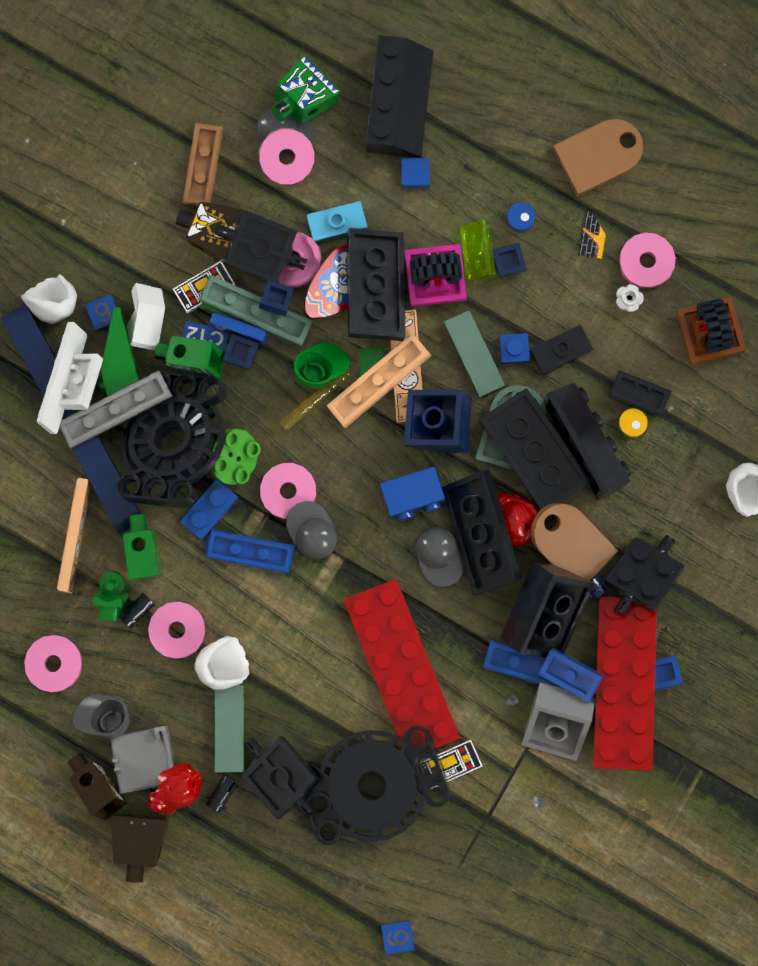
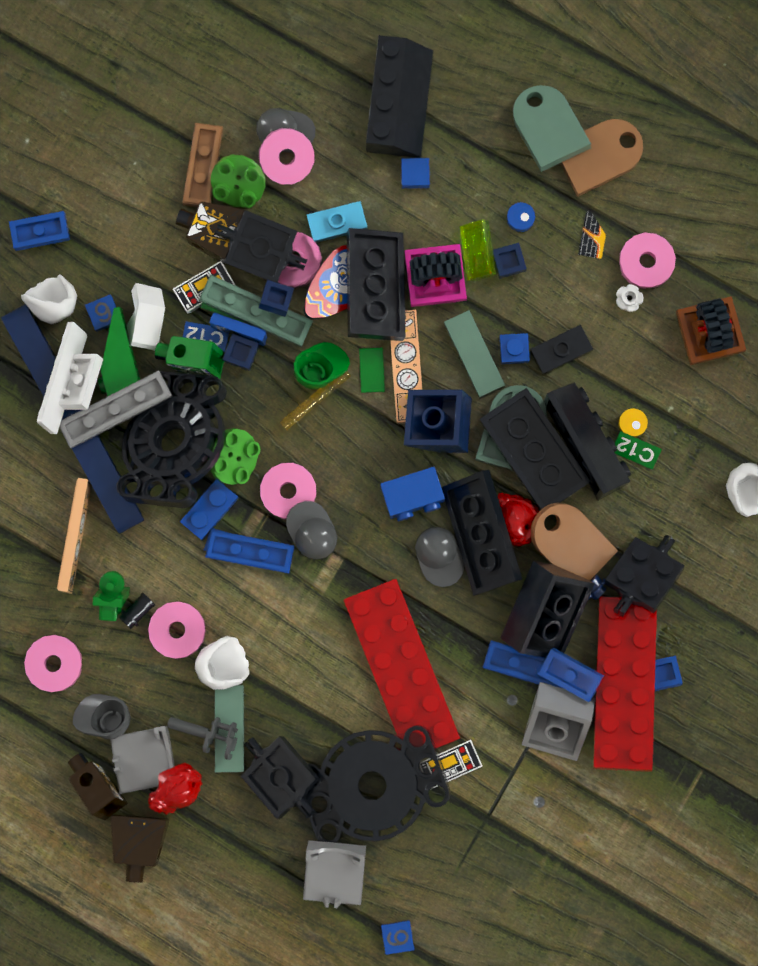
(39, 230): none -> blue plate
(145, 562): green torso -> none
(207, 734): none -> dark grey piece
(221, 794): black pin -> none
(225, 178): none -> bright green plate
(304, 93): green torso -> none
(334, 873): none -> light grey piece
(378, 380): light nougat tile -> none
(549, 129): none -> sand green tile
(637, 450): none -> green sticker
(639, 394): black plate -> none

